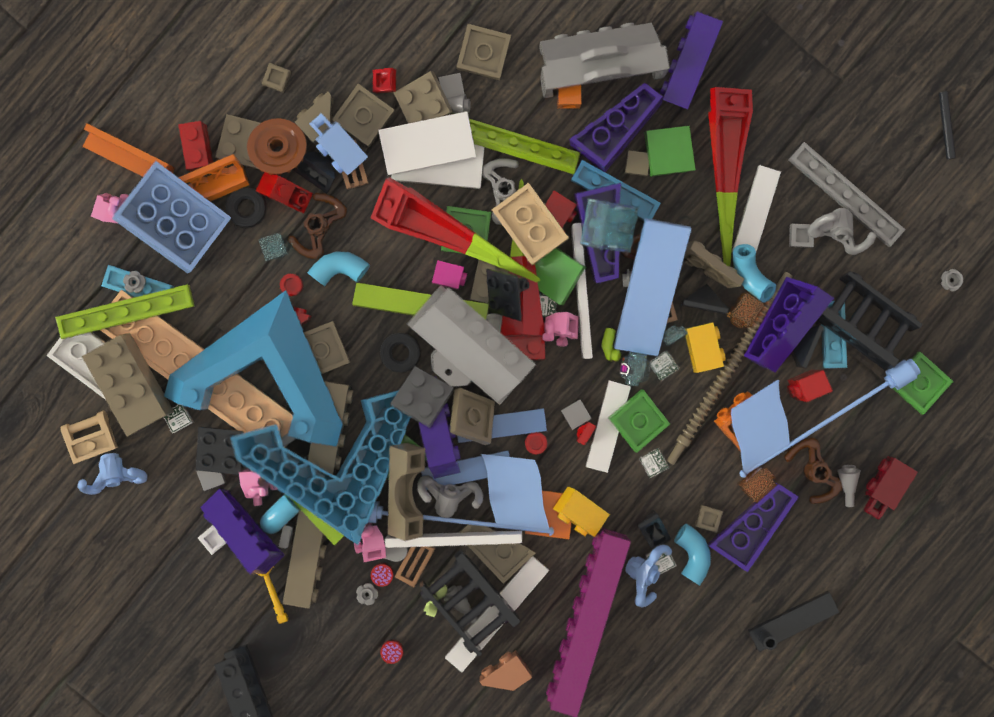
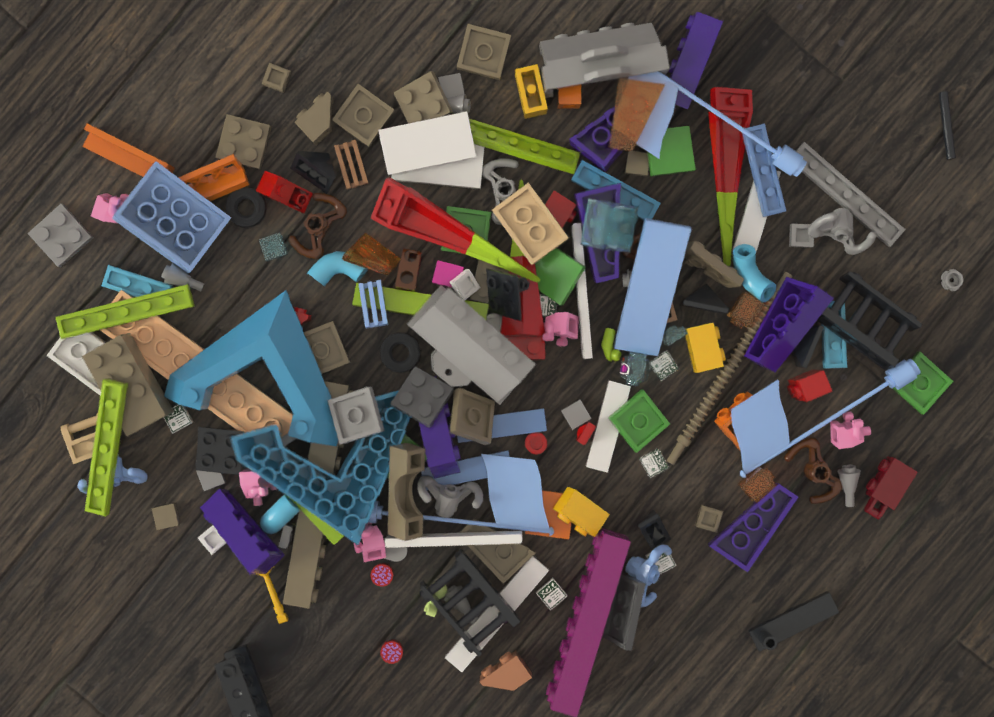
(60, 235): none -> light grey plate
(106, 447): none -> lime tile
(140, 282): light grey plate -> none
(166, 516): none -> dark tan tile
(176, 276): none -> light grey cone
(195, 145): red brick -> none
(271, 135): dark orange gear -> none
(292, 284): red tile -> none
(338, 145): light blue brick -> none
(355, 415): none -> light grey plate
(369, 588): light grey plate -> none
(370, 285): none -> light blue tile
(371, 255): none -> clear orange wing
(384, 80): red tile -> none
(406, 579): medium nougat tile -> none
(408, 270): none -> reddish brown leg
(465, 284): none -> white tile
(531, 91): none -> yellow brick
(551, 594): none -> tile
(624, 612): none -> dark grey tile
(632, 110): none -> clear orange wing
(657, 124): none -> light blue flag
(698, 553): medium azure cylinder -> none
(764, 172): none -> medium blue tile
(848, 433): none -> bright pink piece

